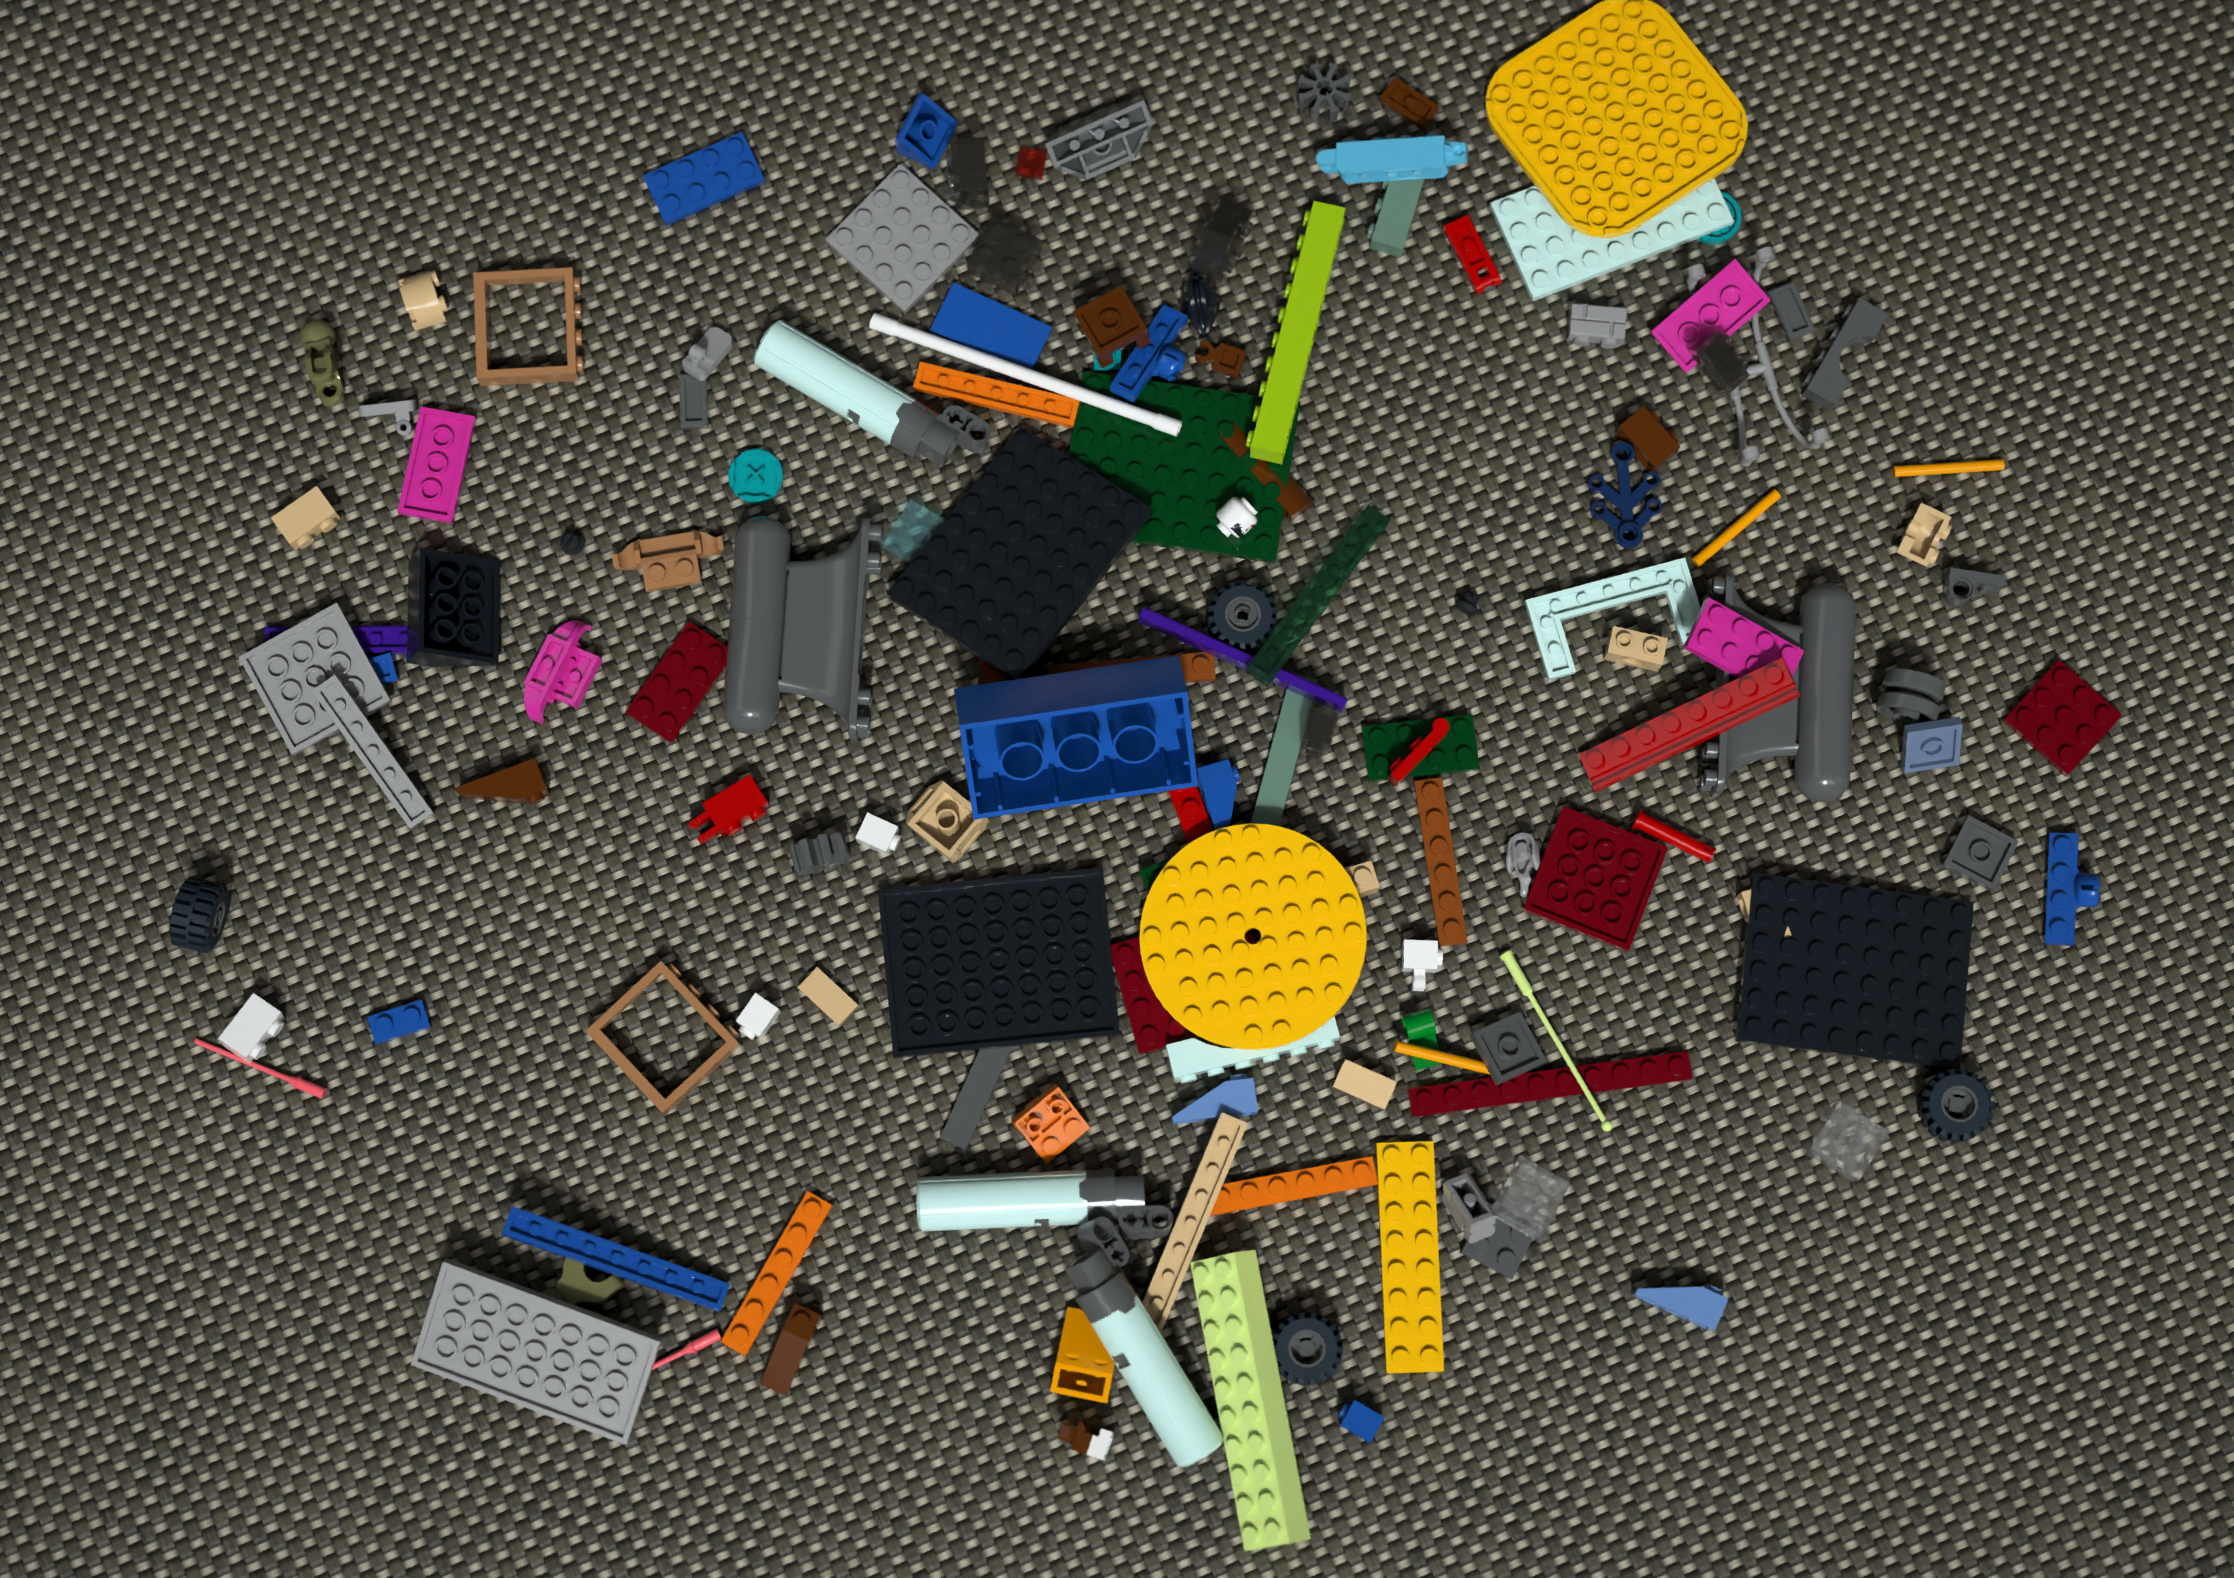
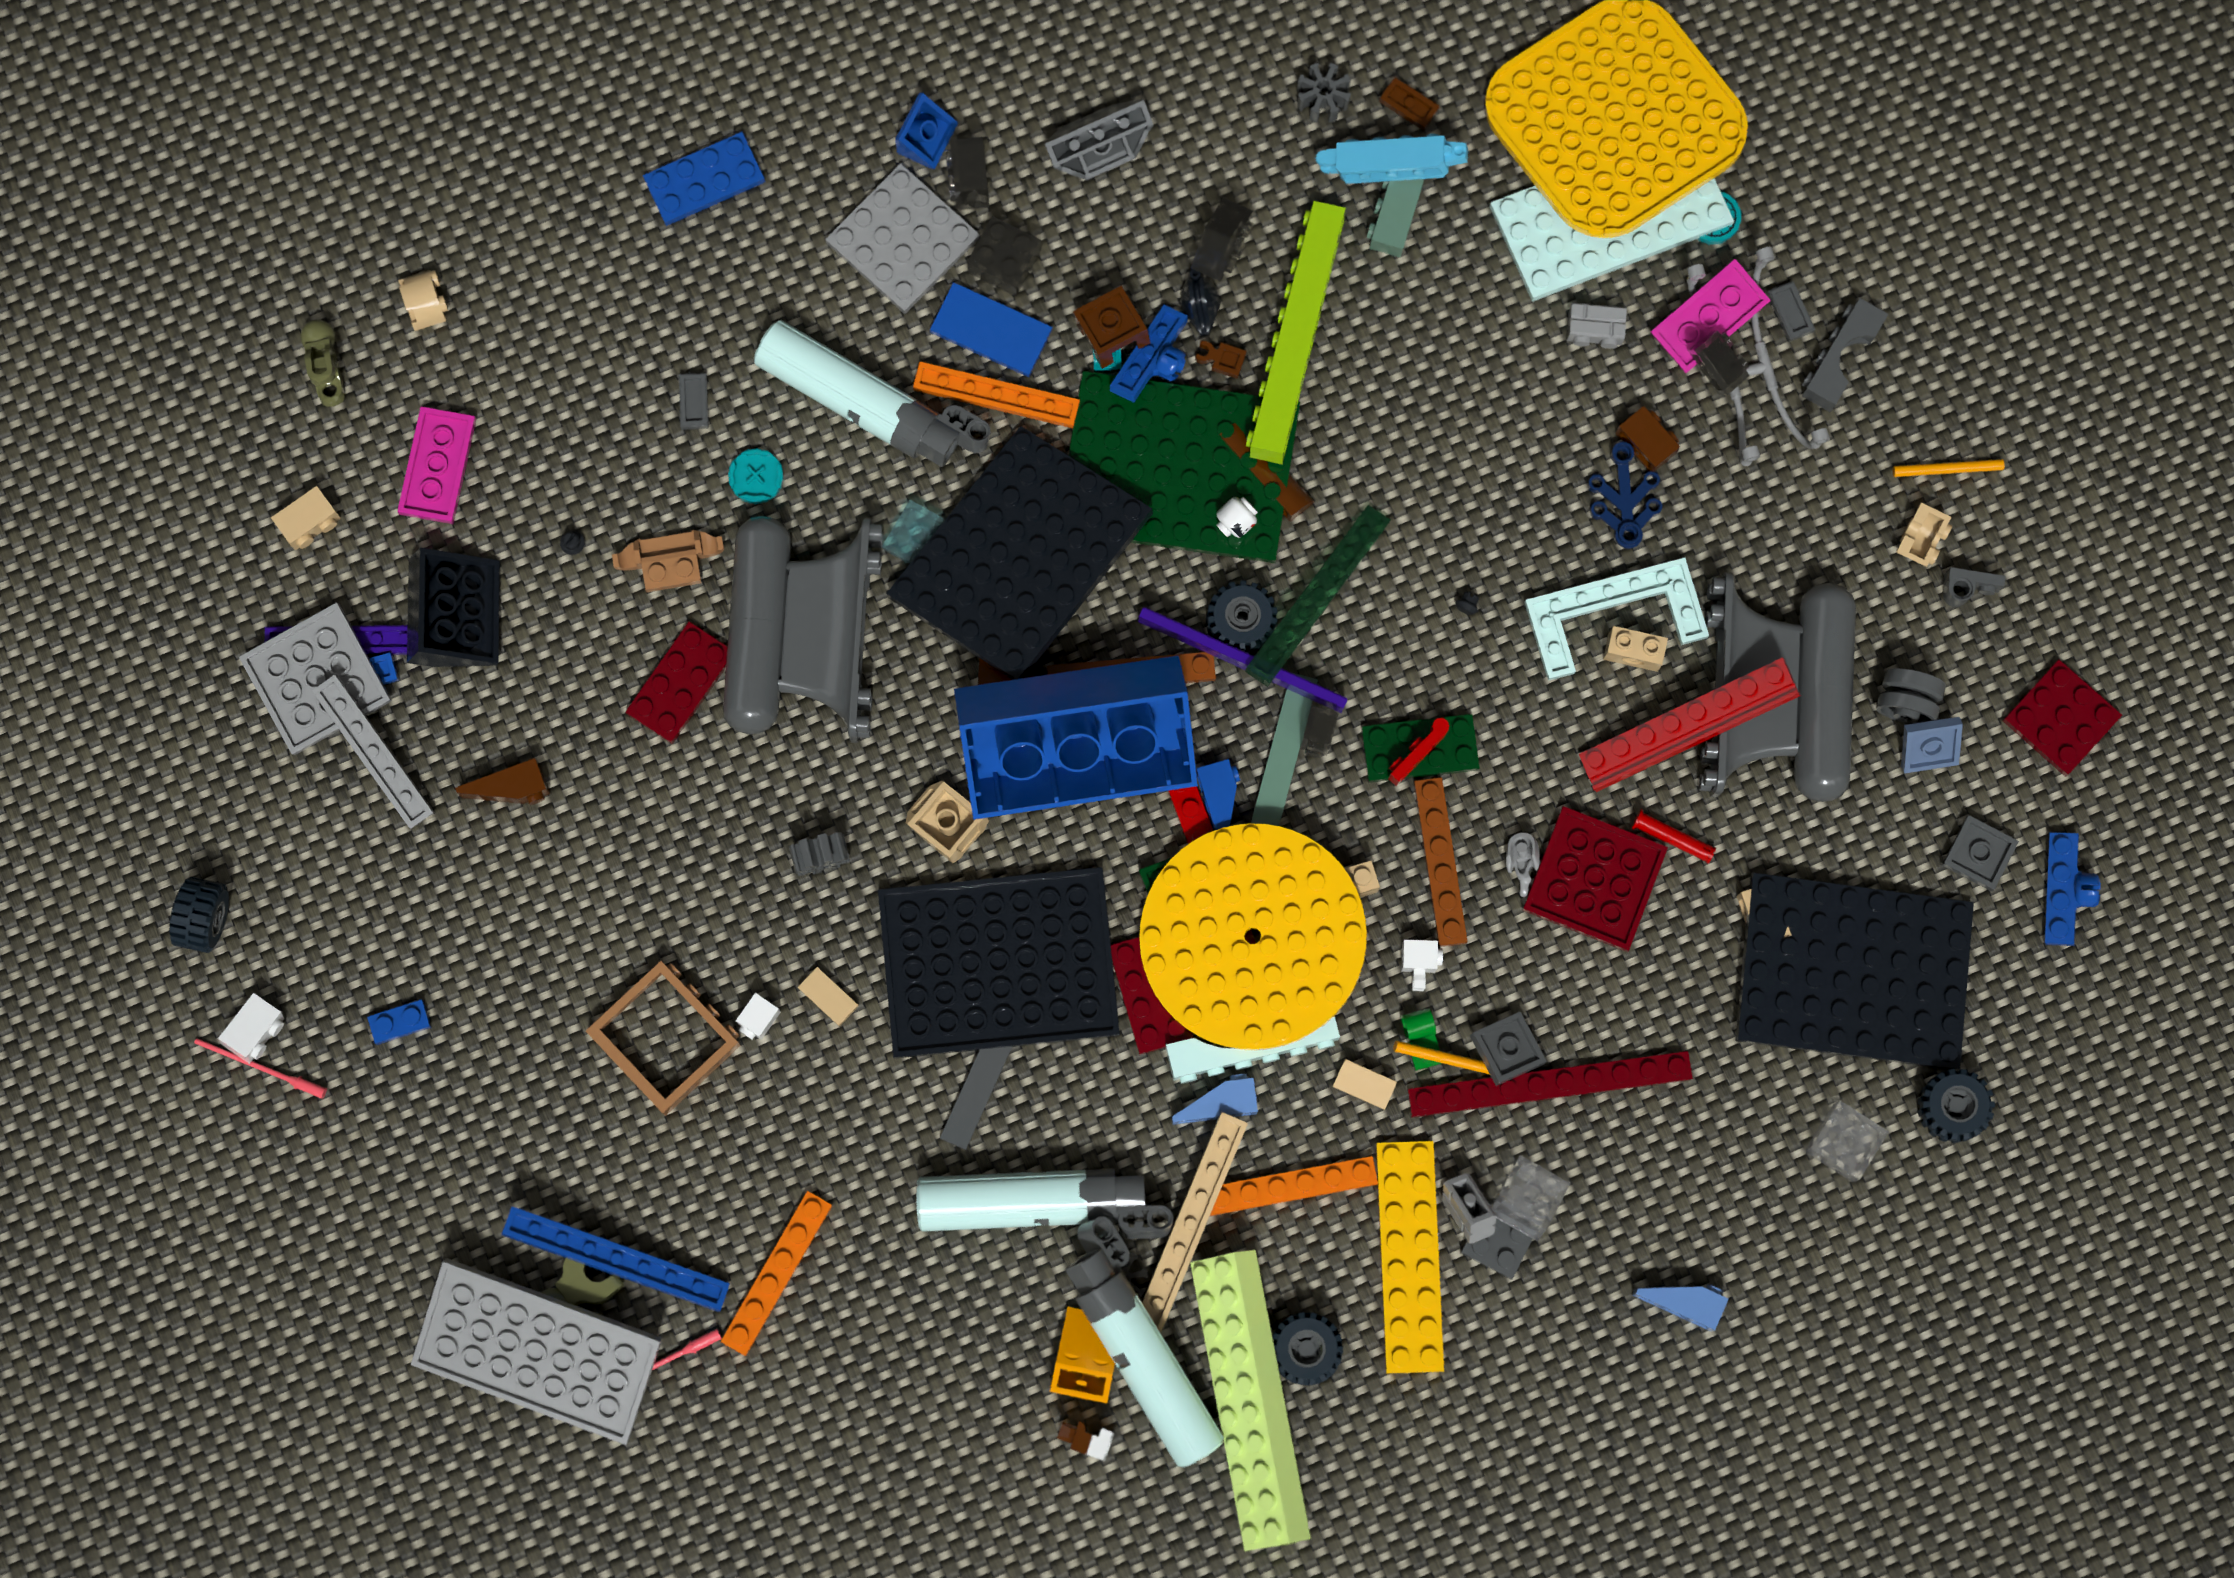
(400, 409): light grey piece -> none
(531, 375): medium nougat window -> none
(560, 671): dark pink plate -> none
(707, 353): light grey piece -> none
(731, 809): red hinge -> none
(791, 1349): reddish brown slope -> none
(878, 834): white brick -> none
(1031, 164): clear red tile -> none
(1050, 1123): orange plate -> none
(1156, 420): white piece -> none
(1360, 1420): blue brick -> none
(1471, 254): red plate -> none
(1527, 990): yellowish green piece -> none
(1736, 528): light orange bar -> none
(1736, 642): dark pink plate -> none

